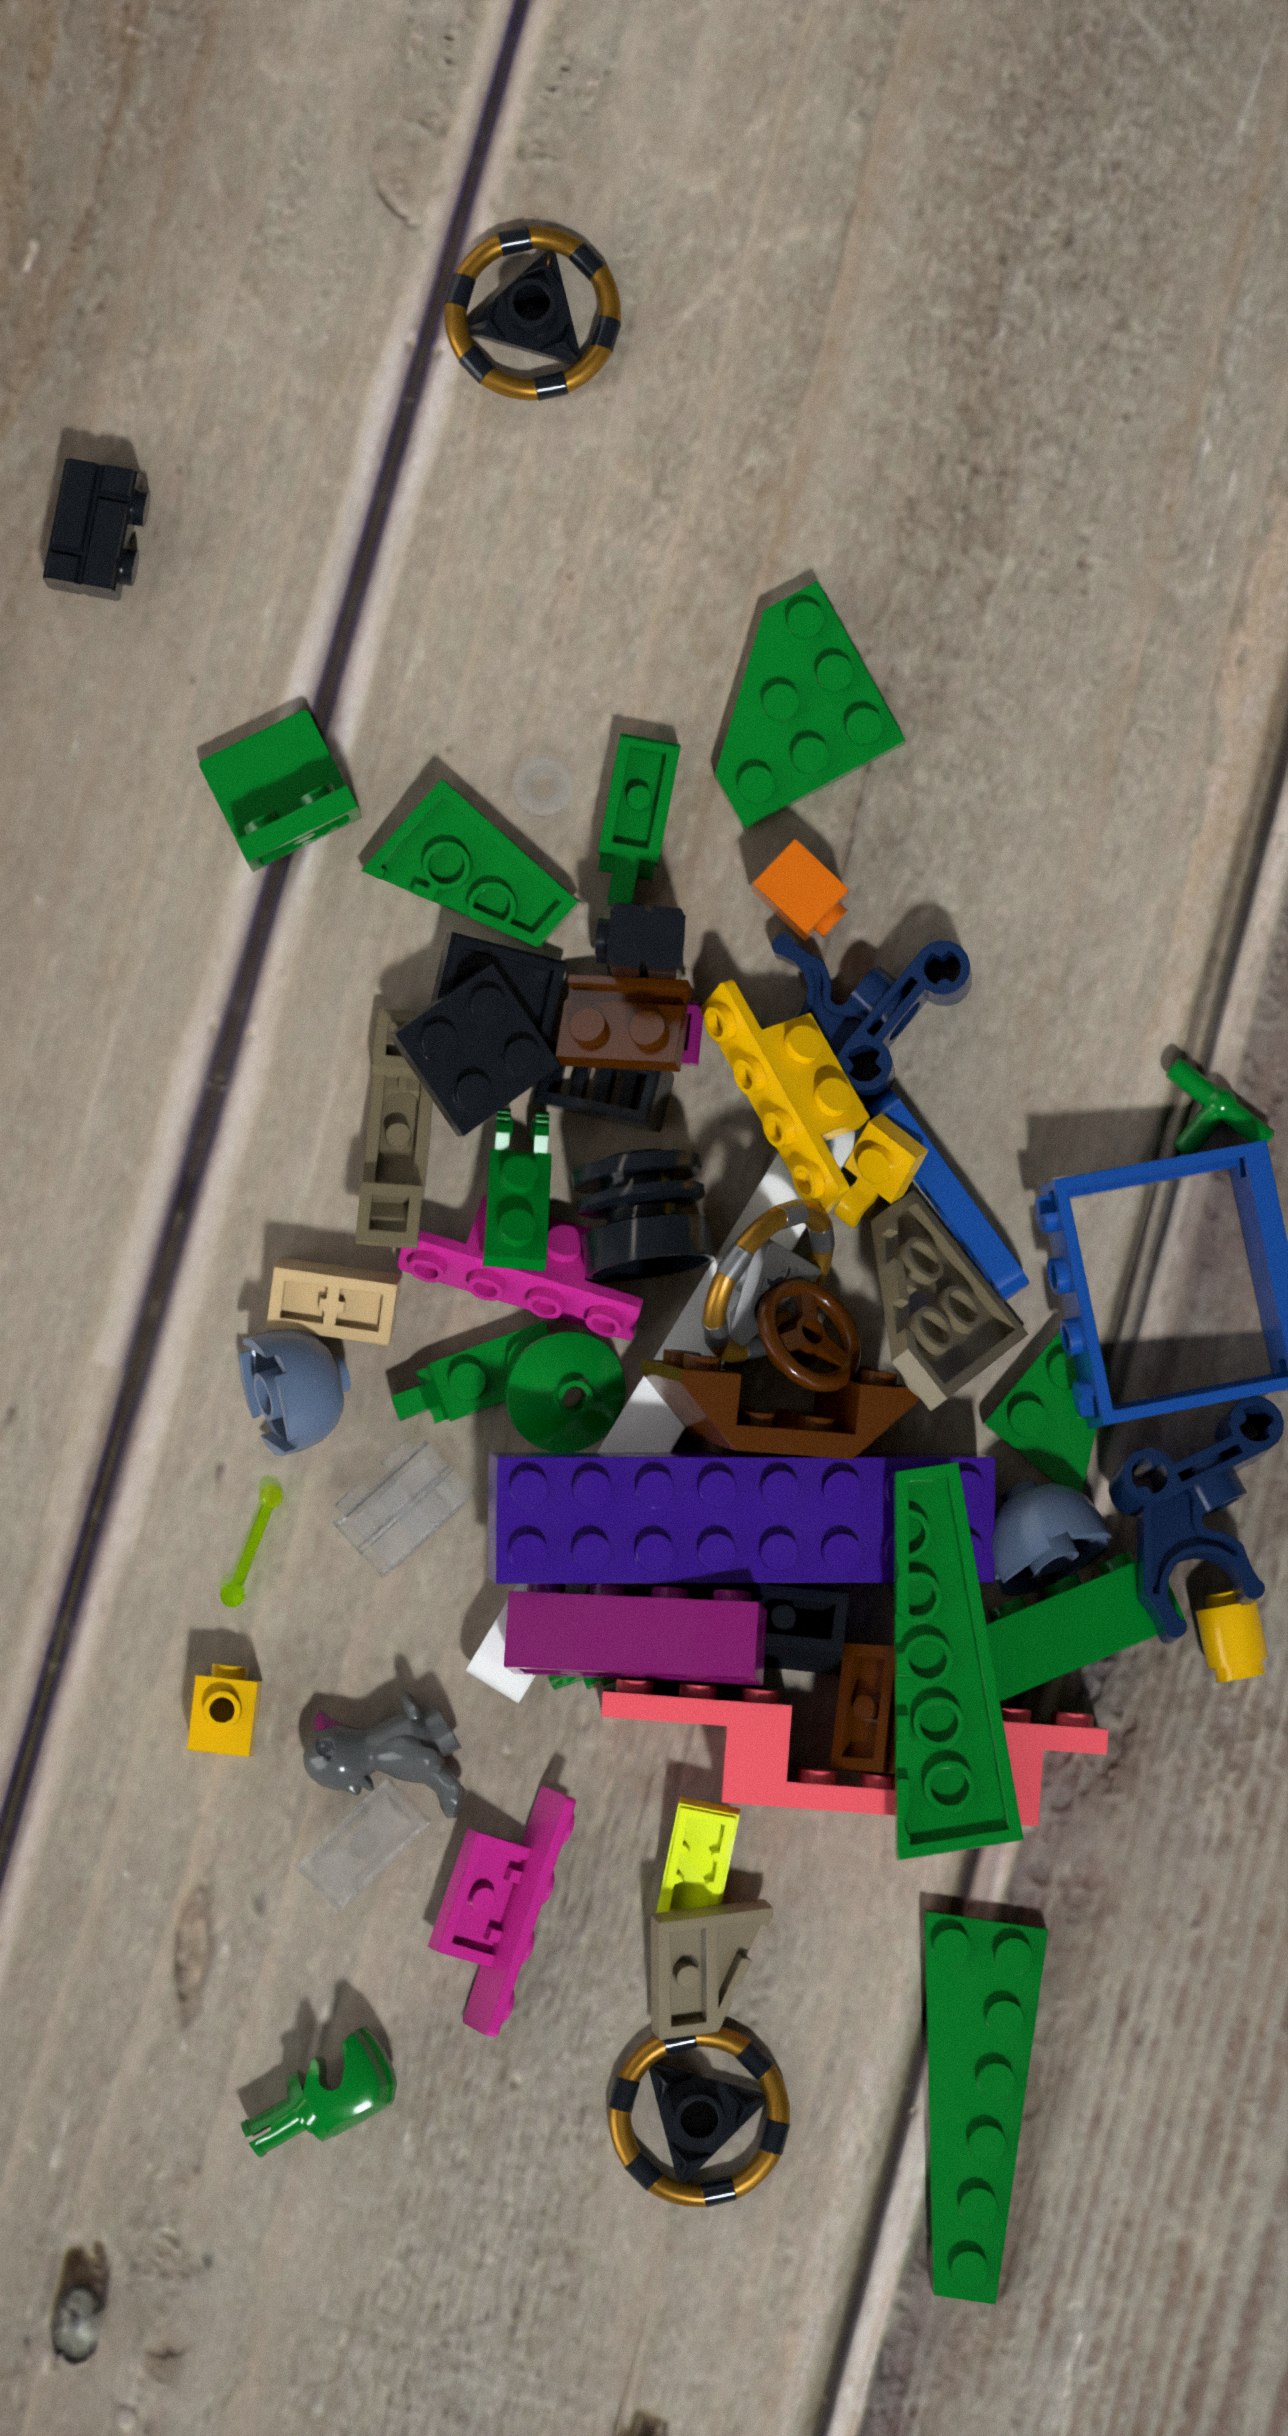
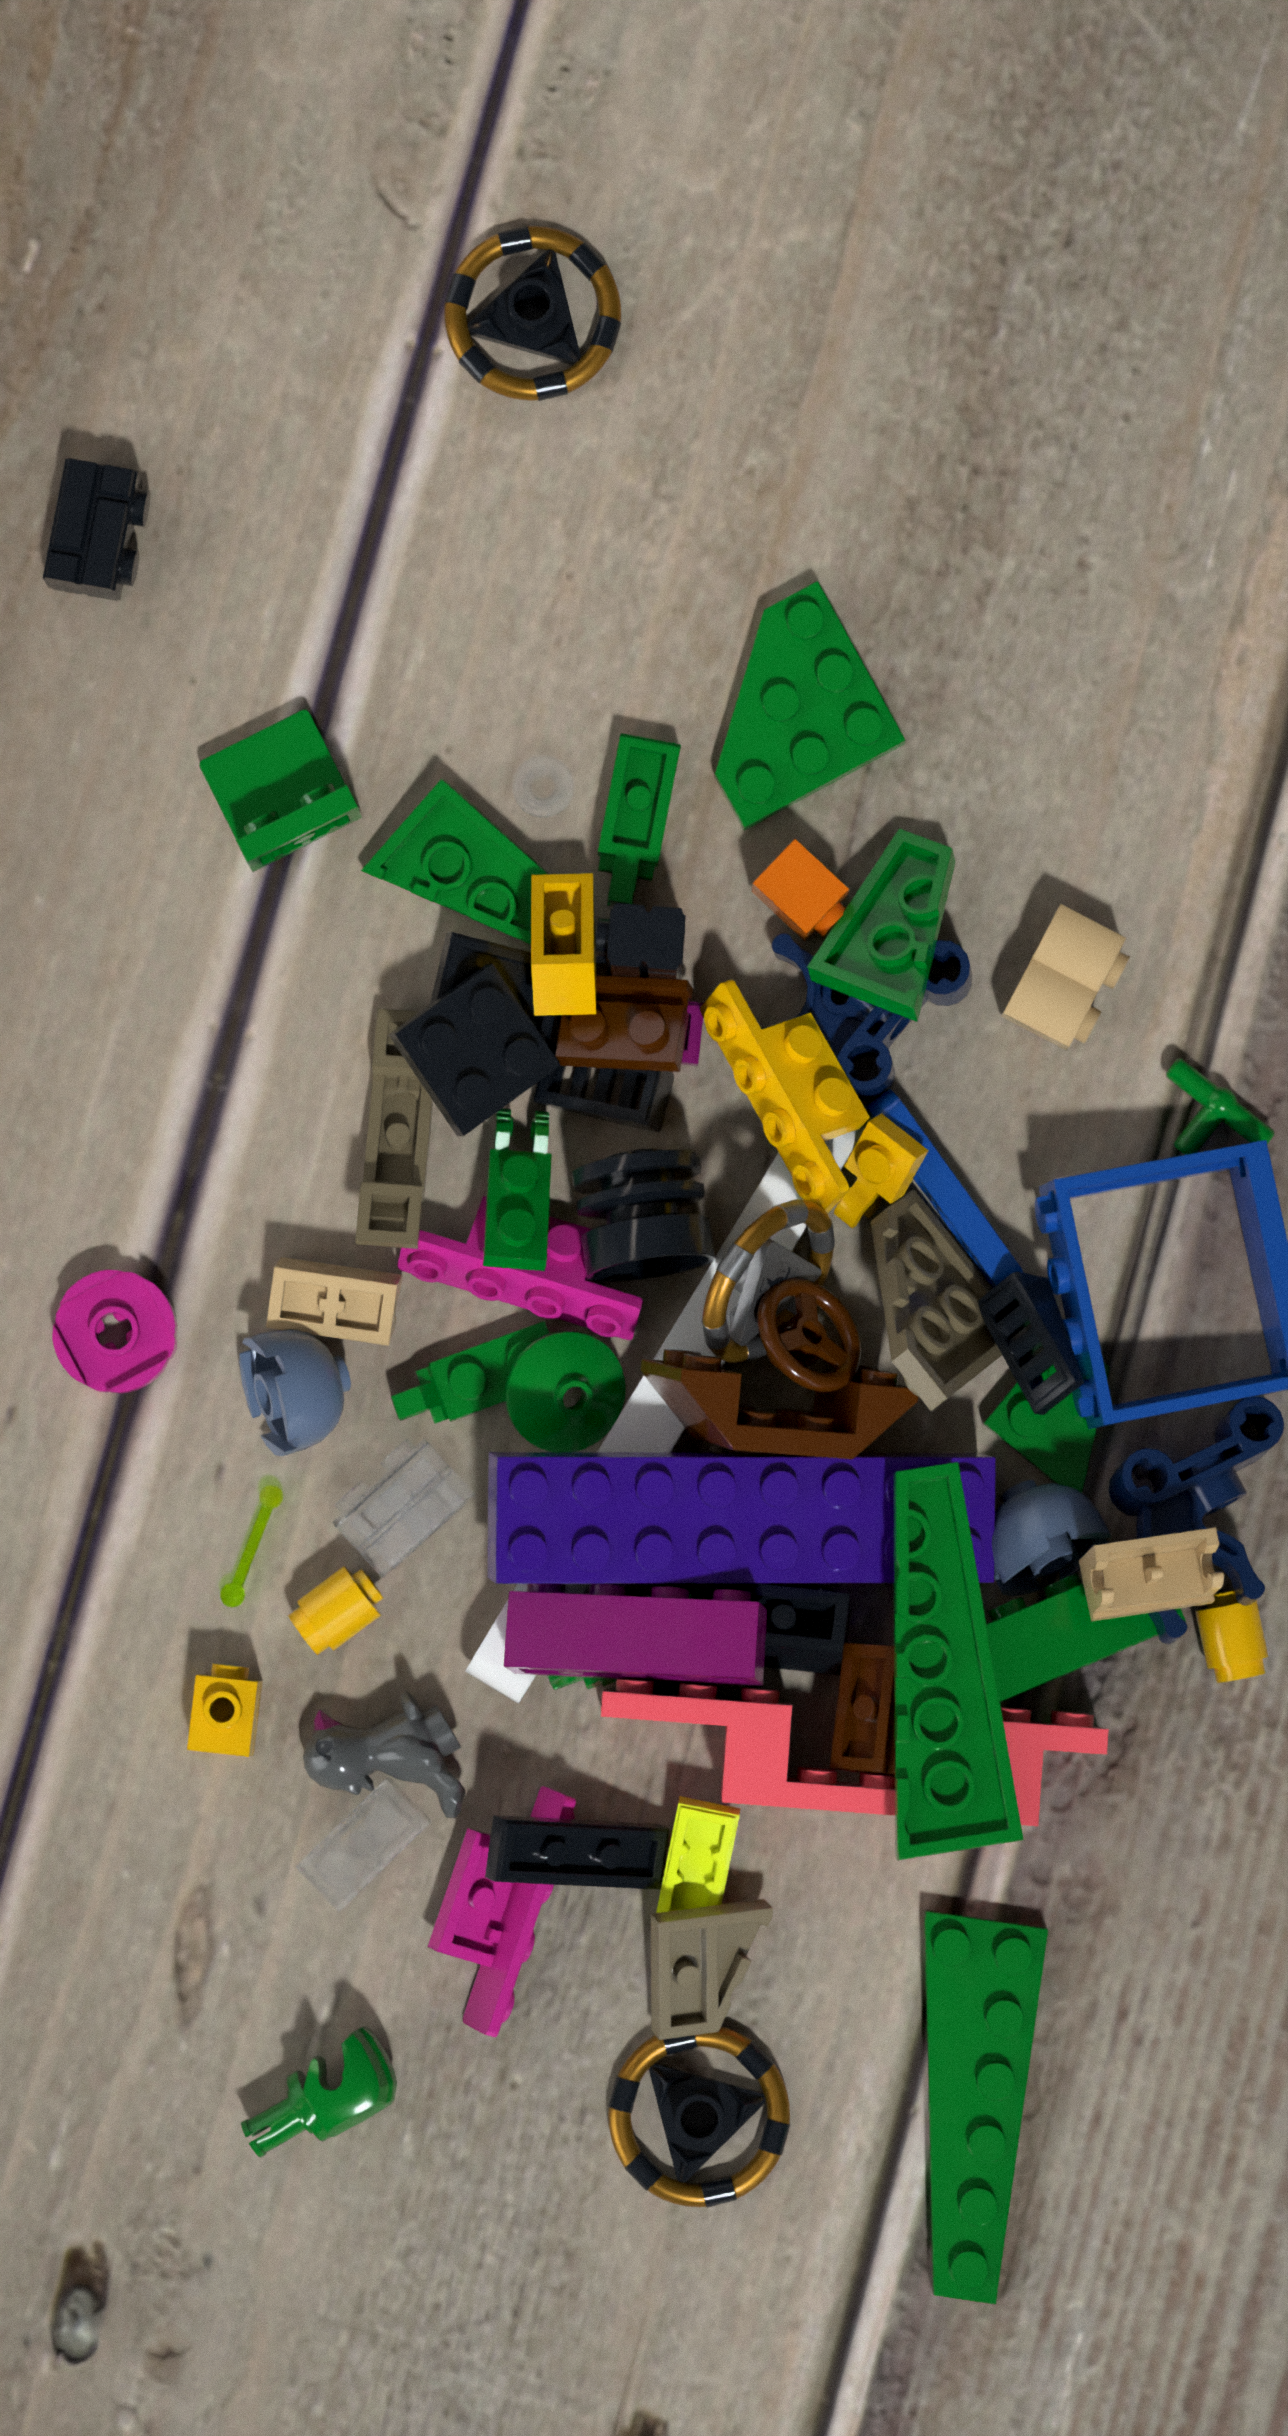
(80, 1322): none -> dark pink plate
(336, 1609): none -> yellow brick
(563, 944): none -> yellow slope
(576, 1852): none -> black tile
(890, 928): none -> green wing
(1006, 1312): none -> black slope
(1065, 978): none -> tan brick
(1151, 1574): none -> tan hinge

